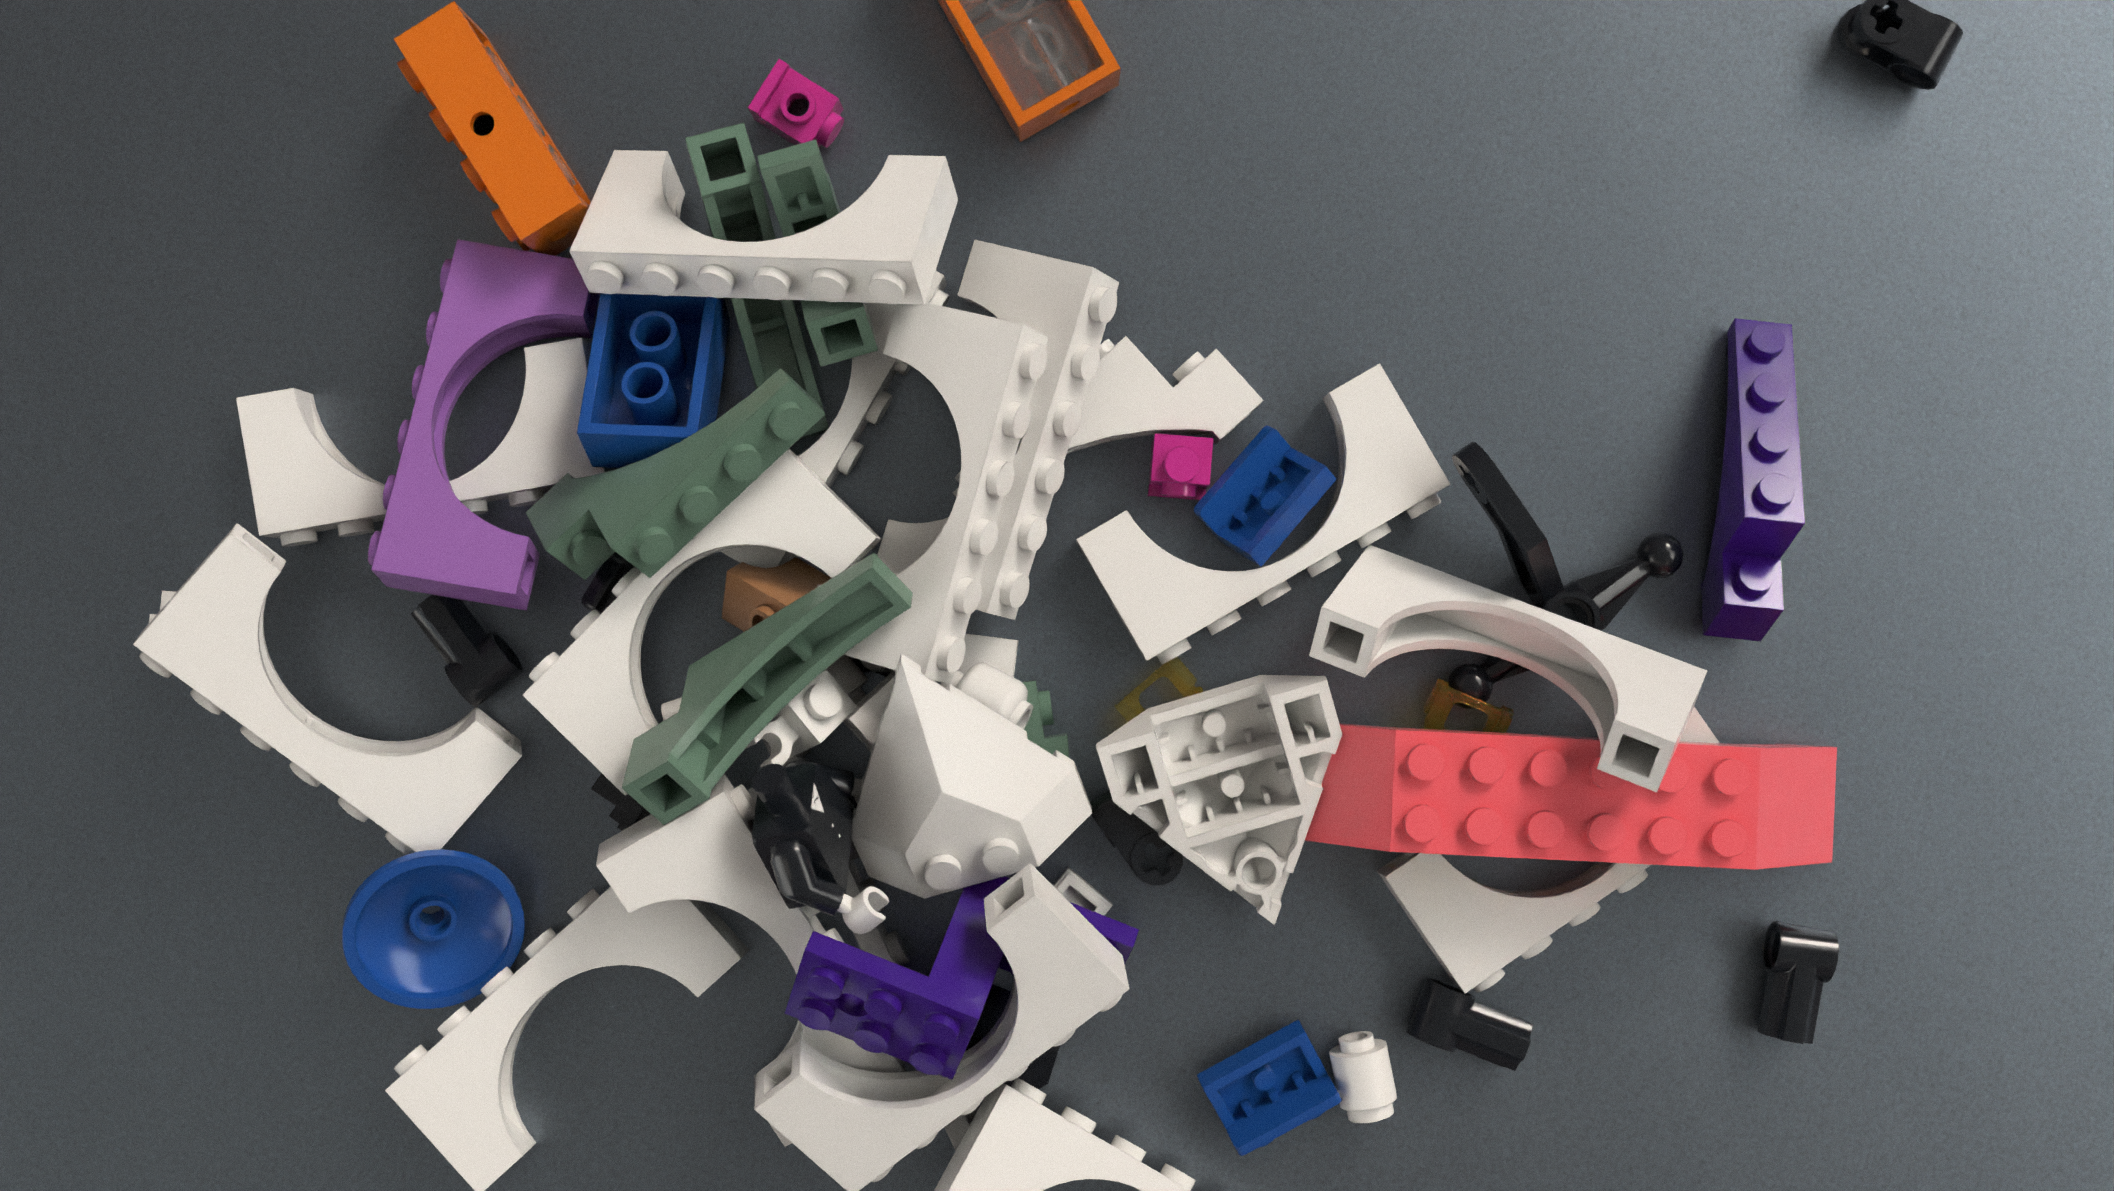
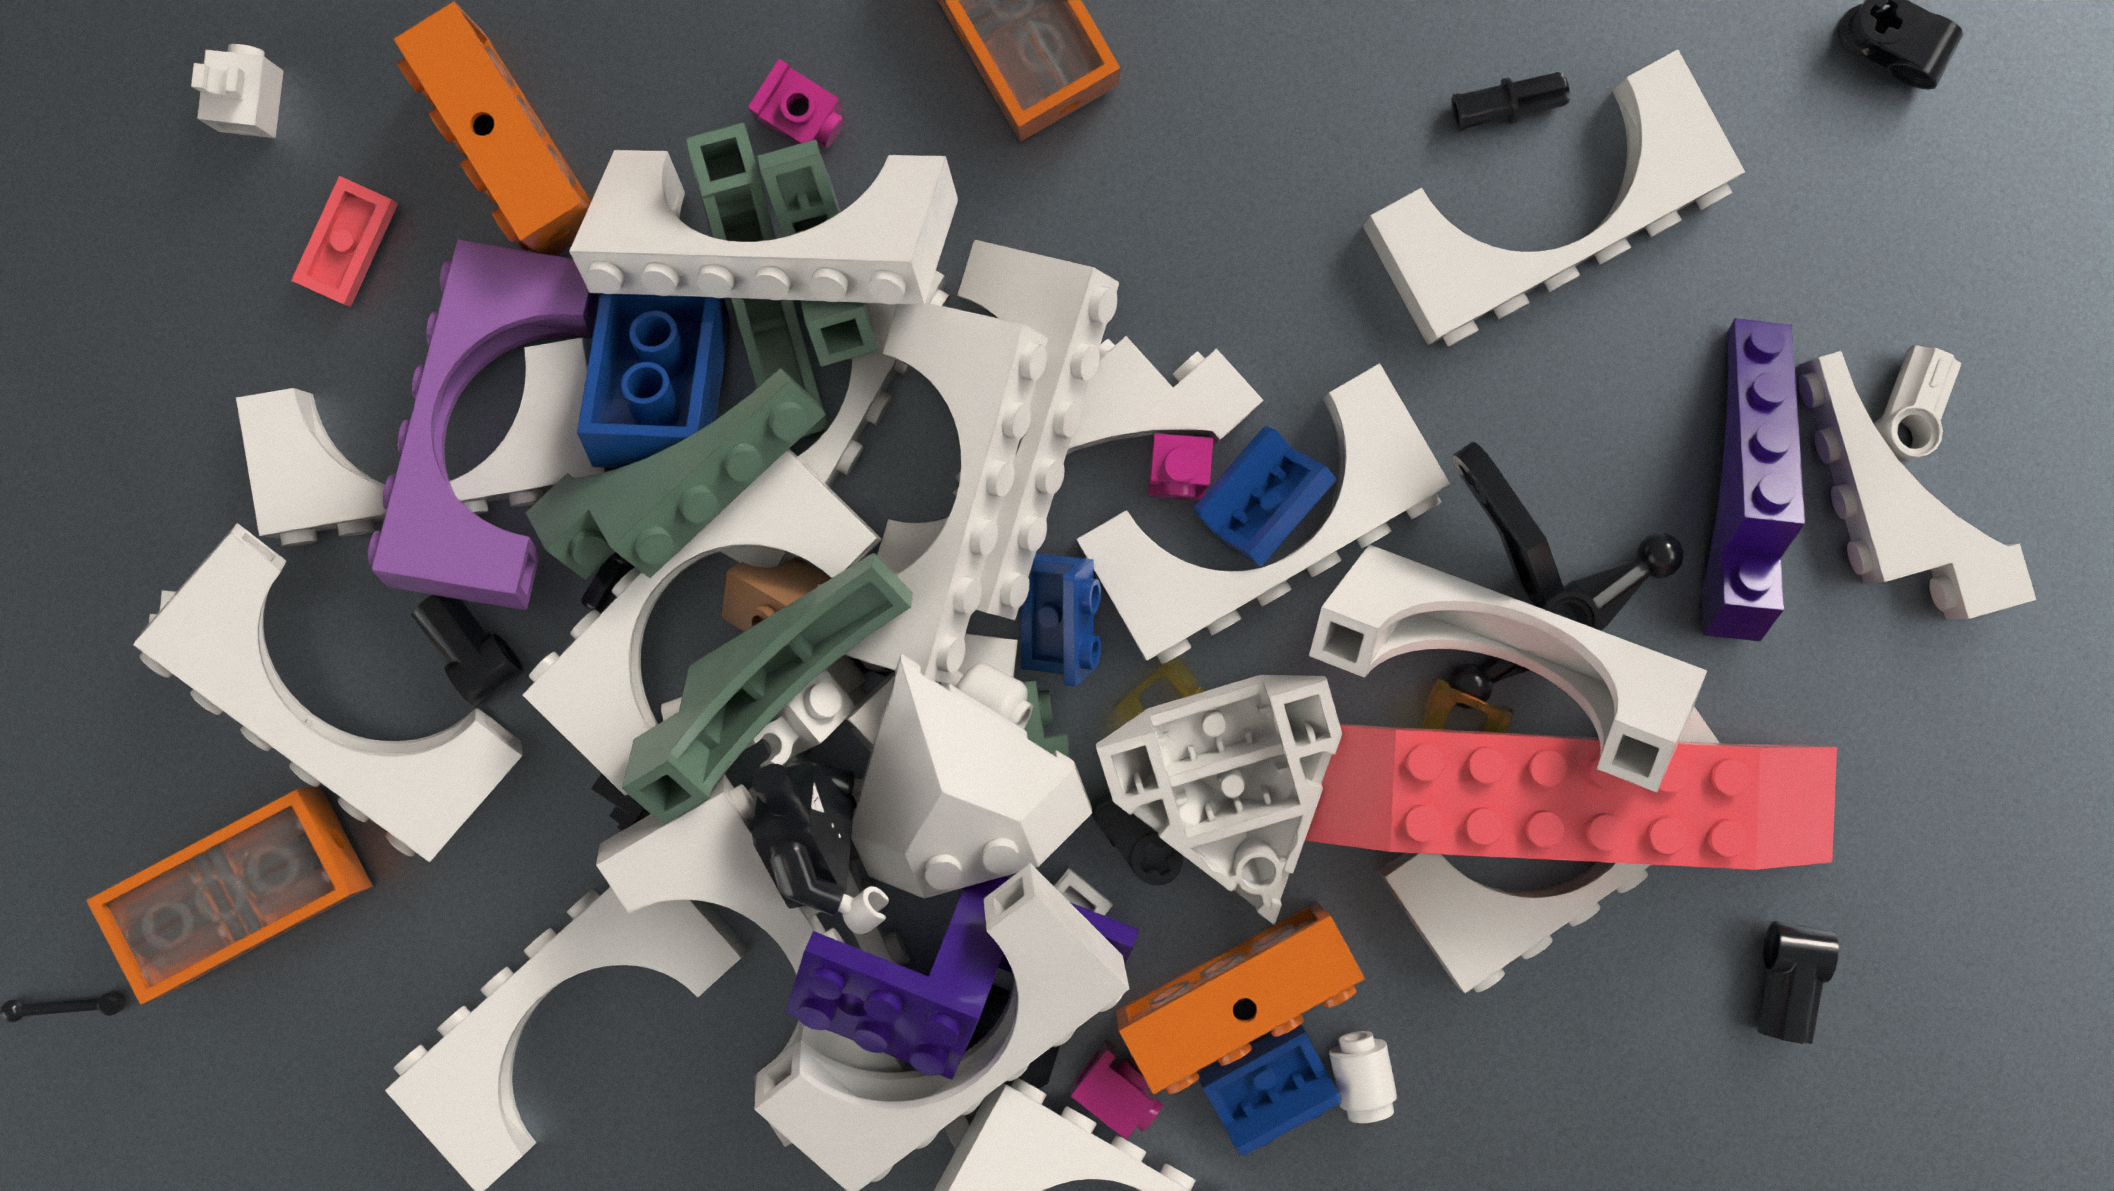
(107, 1004): none -> black hinge
(229, 893): none -> clear brick
(238, 91): none -> white brick
(344, 241): none -> coral plate
(440, 955): blue dish -> none
(1060, 618): none -> blue bracket
(1115, 1092): none -> dark pink brick
(1197, 1014): none -> orange brick
(1455, 1020): black piece -> none
(1510, 100): none -> black axle
(1672, 160): none -> white arch
(1893, 518): none -> white arch
(1919, 401): none -> white piece

